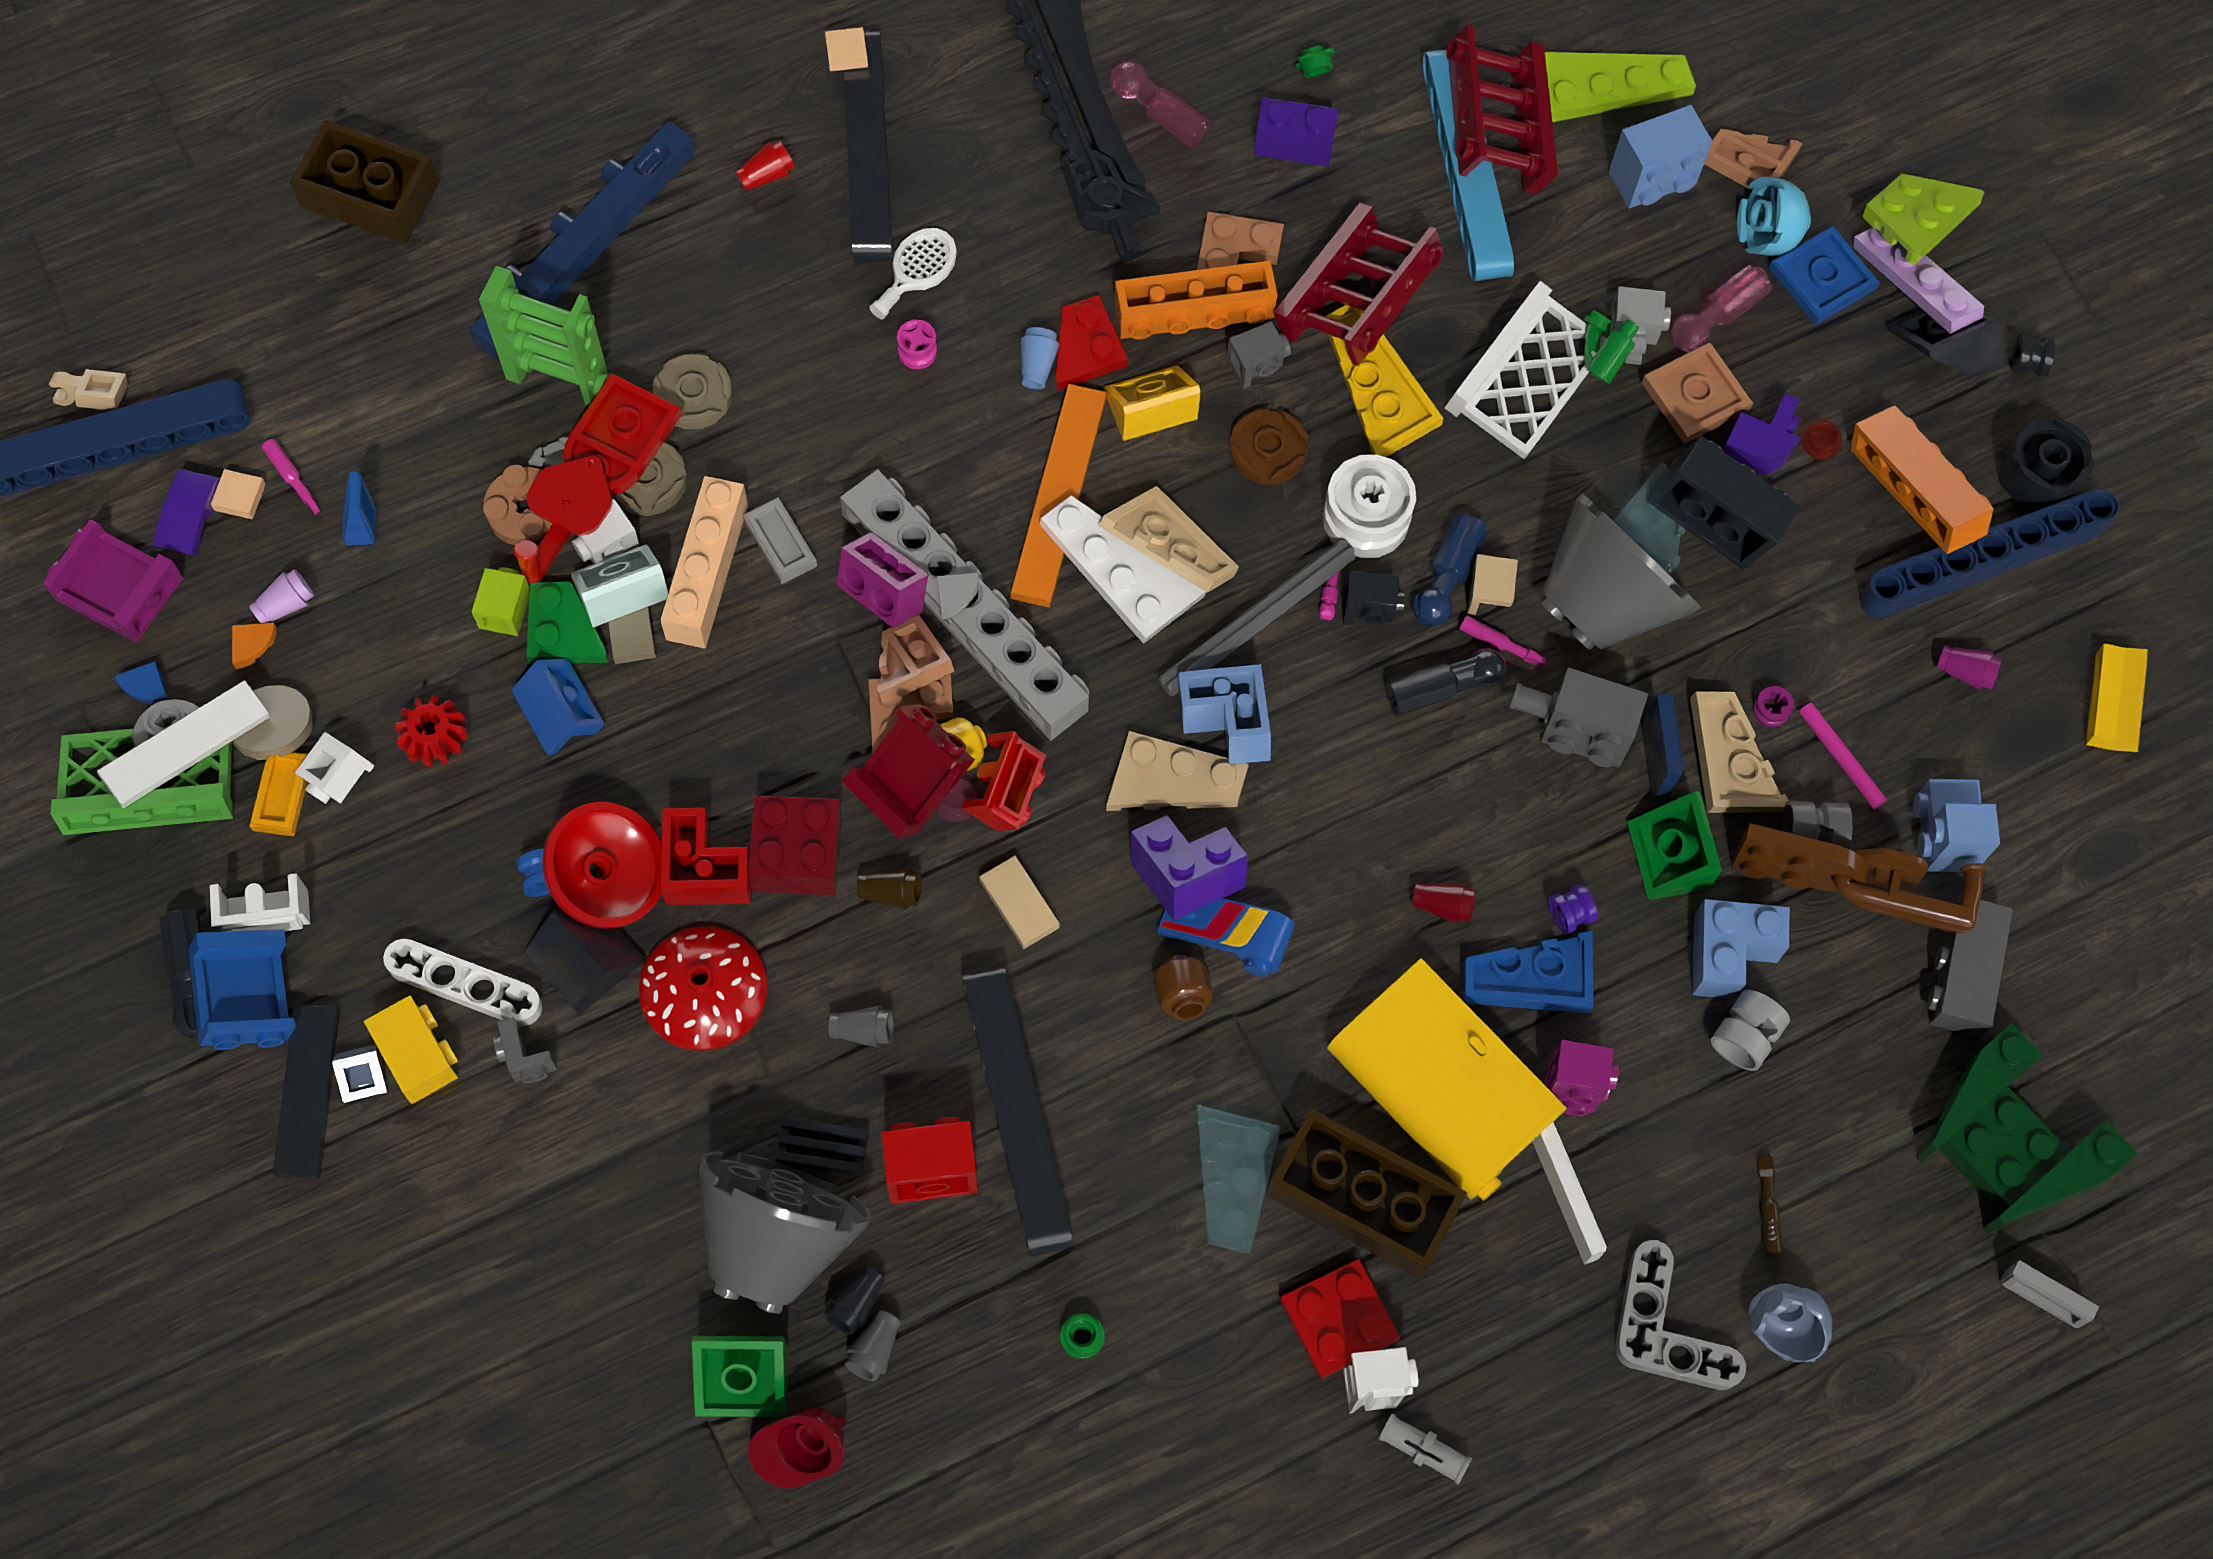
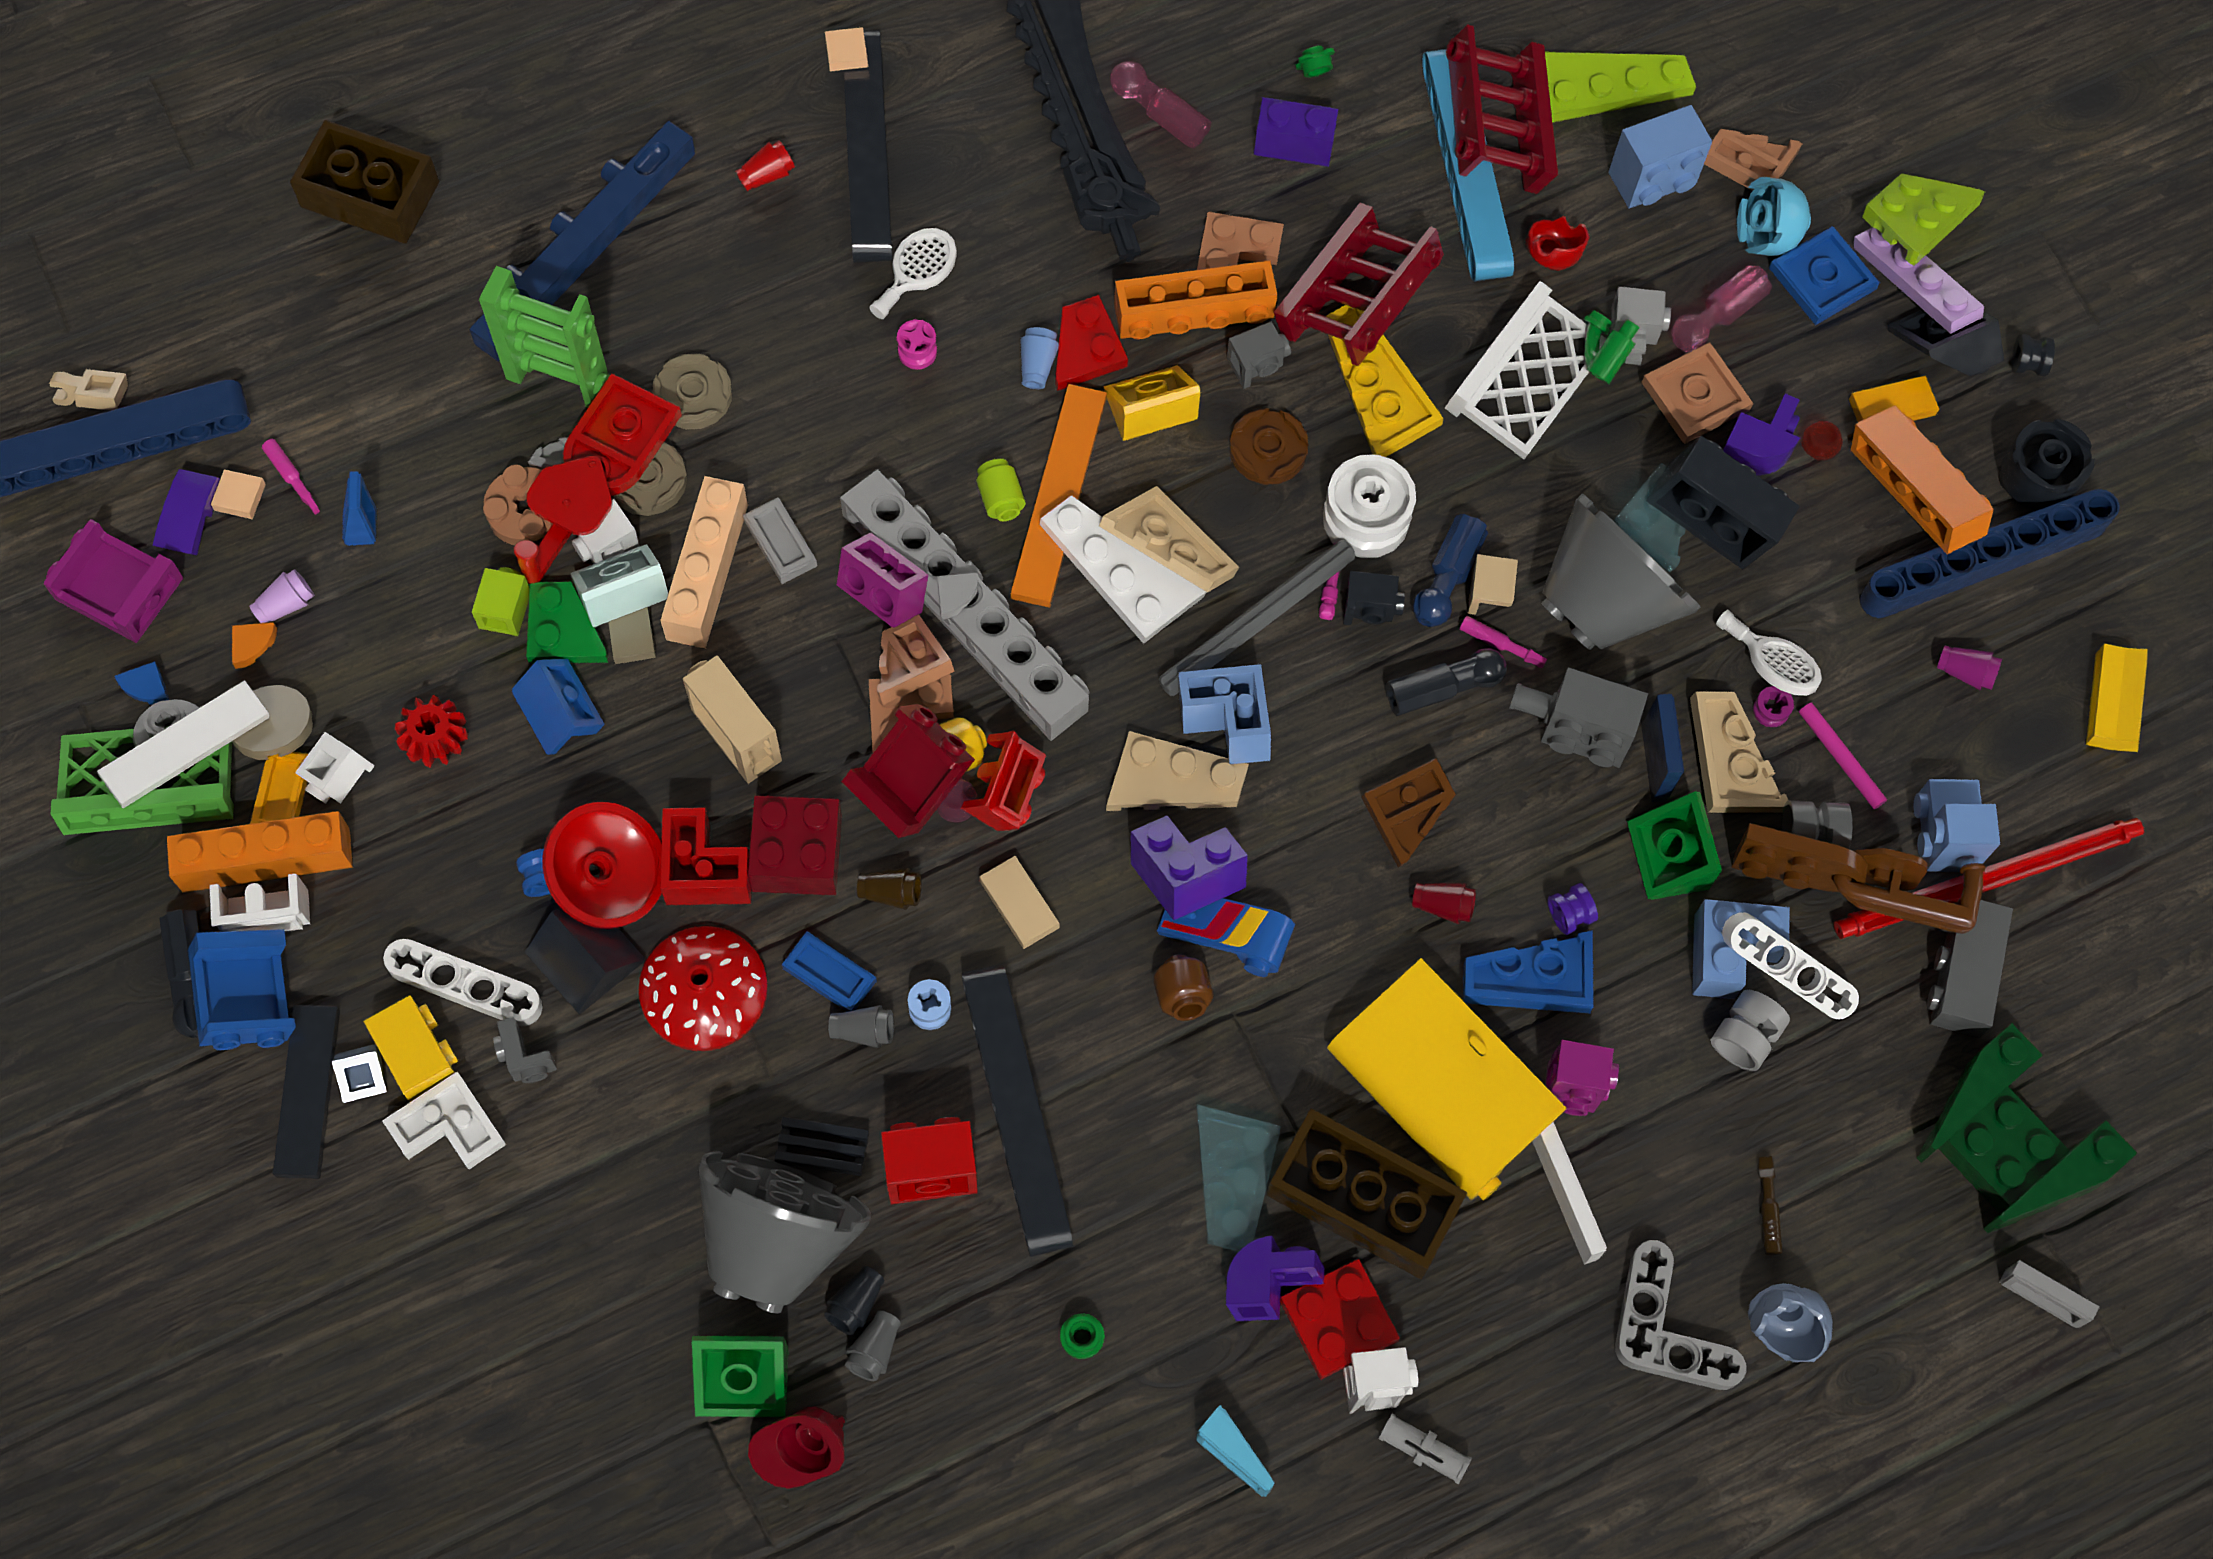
(259, 851): none -> orange brick
(446, 1111): none -> white plate
(732, 718): none -> tan window
(829, 972): none -> blue tile
(928, 1014): none -> light blue wheel
(1000, 490): none -> lime brick
(1229, 1446): none -> medium azure slope
(1259, 1273): none -> dark purple brick
(1409, 807): none -> reddish brown wing
(1556, 243): none -> red hair
(1758, 644): none -> white piece
(1790, 966): none -> white beam
(1910, 396): none -> light orange tile
(2006, 872): none -> red piece

